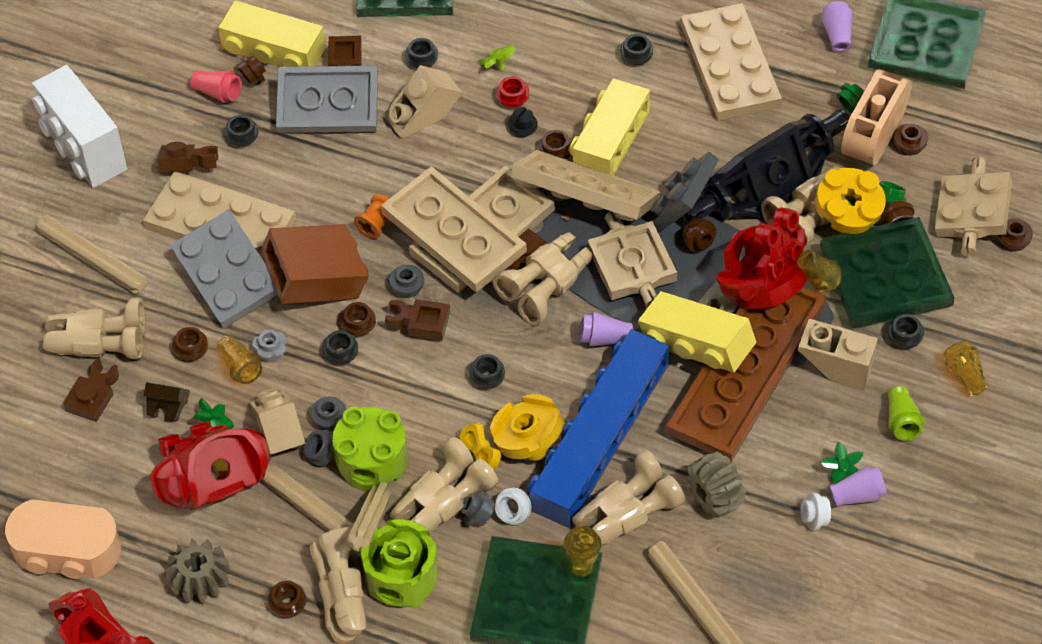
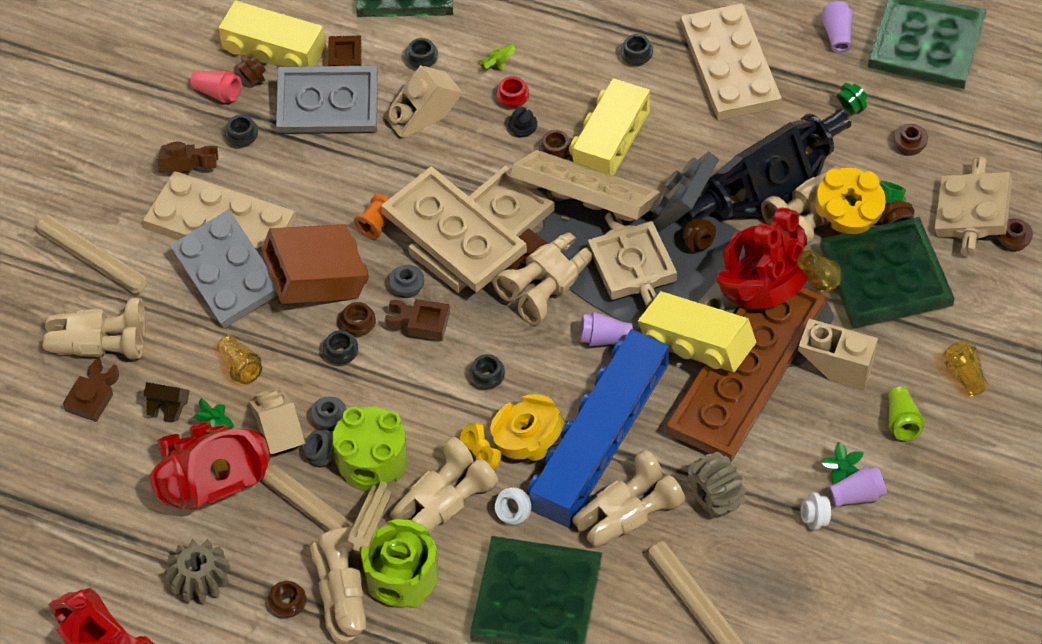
(63, 539): light nougat brick -> none
(78, 126): white brick -> none
(186, 337): reddish brown plate -> none
(270, 352): light grey plate -> none
(477, 508): dark grey plate -> none
(582, 549): clear yellow cone -> none
(876, 117): light nougat brick -> none
(908, 324): pearl dark grey plate -> none

